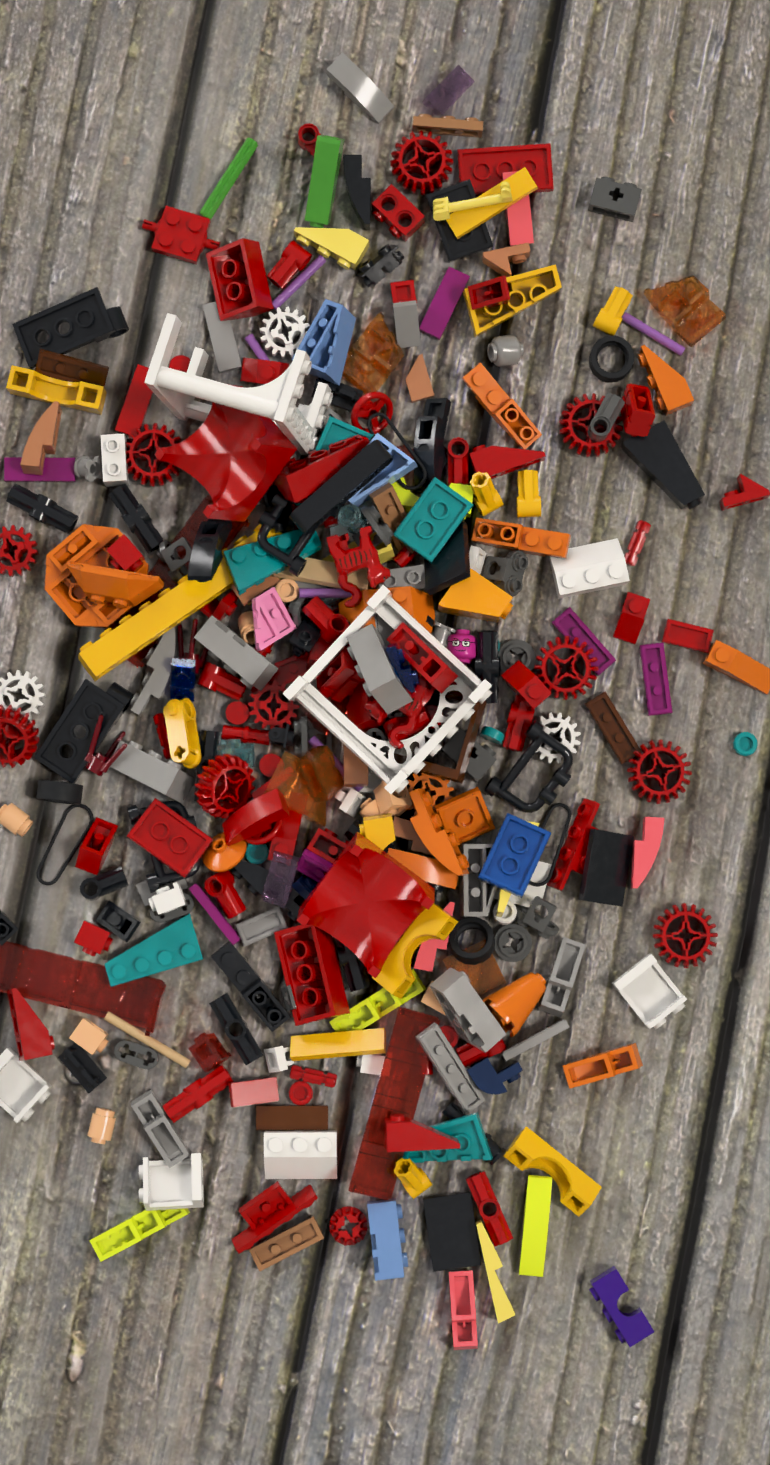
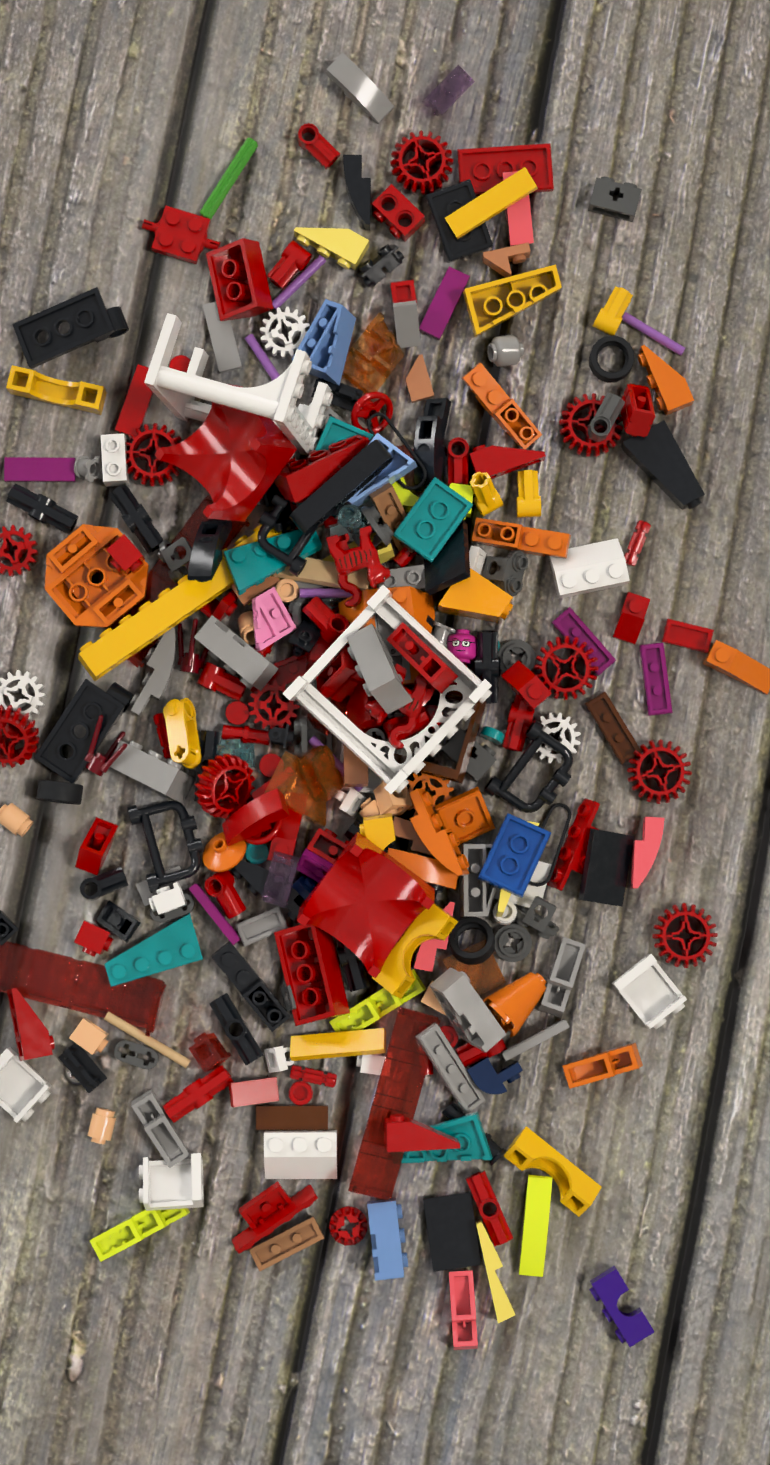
(42, 440): nougat slope -> none
(70, 368): reddish brown tile -> none
(73, 851): black piece -> none
(114, 585): orange wedge -> none
(170, 838): red tile -> none
(183, 679): clear blue slope -> none
(261, 370): red slope -> none
(323, 180): bright green slope -> none
(405, 673): clear blue slope -> none
(412, 1177): yellow piece -> none
(442, 207): light yellow hinge -> none
(448, 126): medium nougat plate -> none
(489, 293): red slope -> none
(686, 308): clear orange slope -> none
(745, 744): teal tile -> none
(749, 493): red slope -> none

